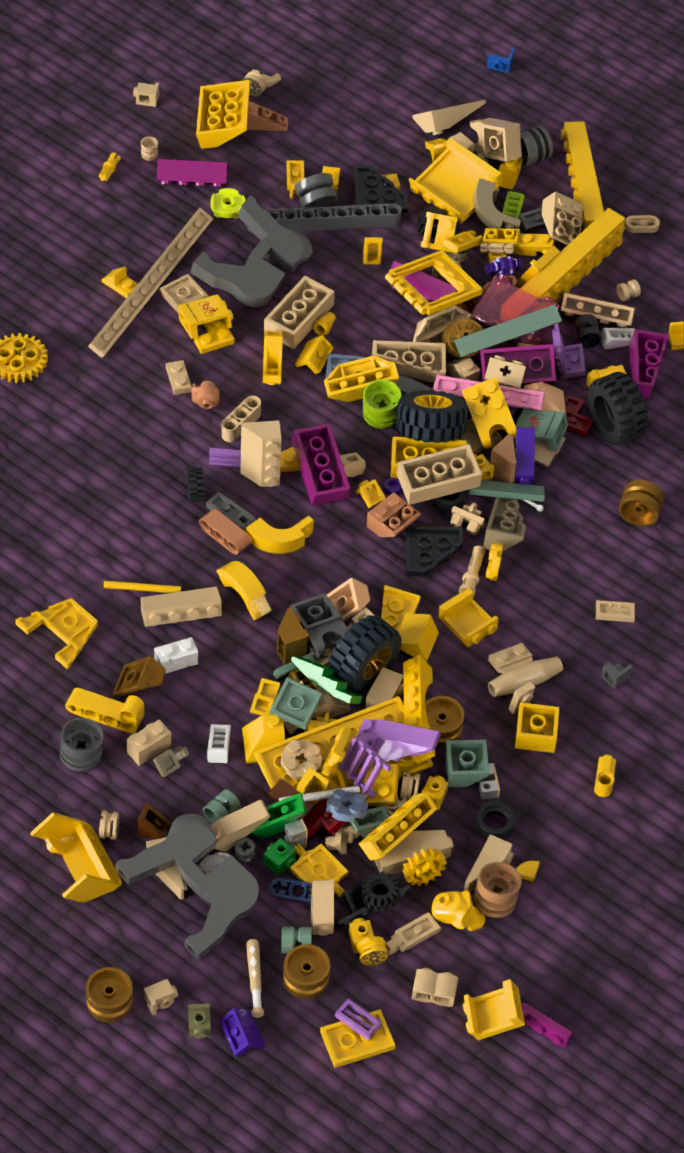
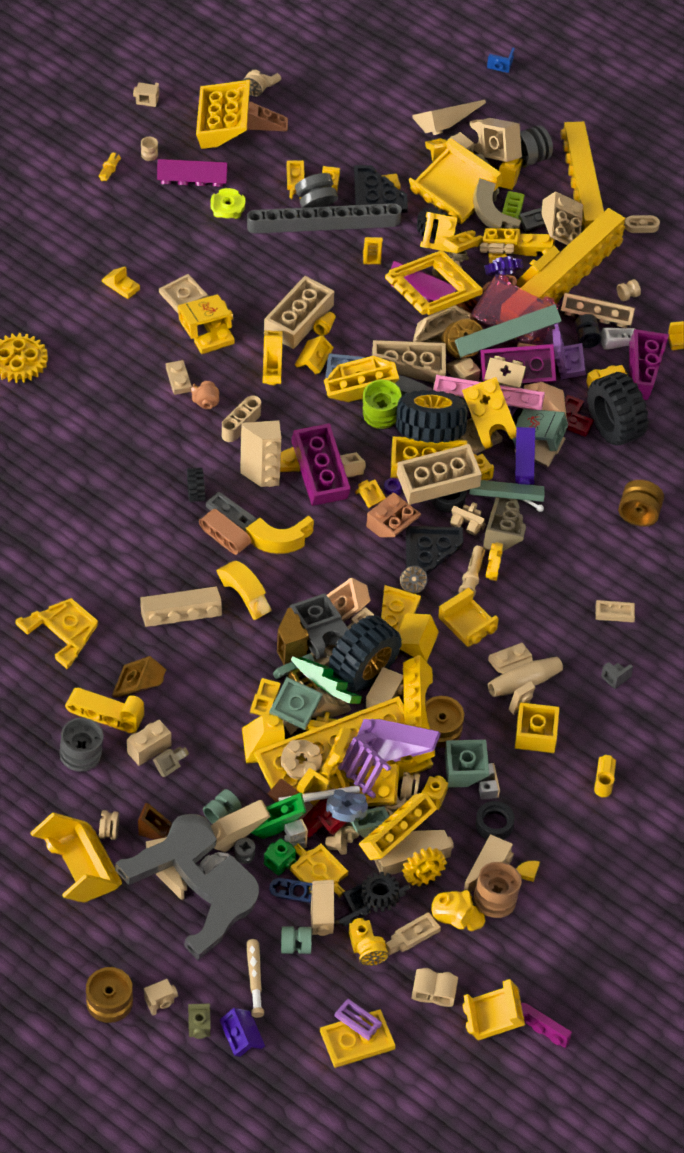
(141, 587): yellow bar -> none
(150, 283): tan plate -> none
(177, 655): white brick -> none
(218, 744): white slope -> none
(224, 457): medium lavender tile -> none
(257, 280): dark grey animal -> none
(306, 971): pearl gold wheel -> none
(413, 579): none -> wheel
(504, 460): medium nougat slope -> none

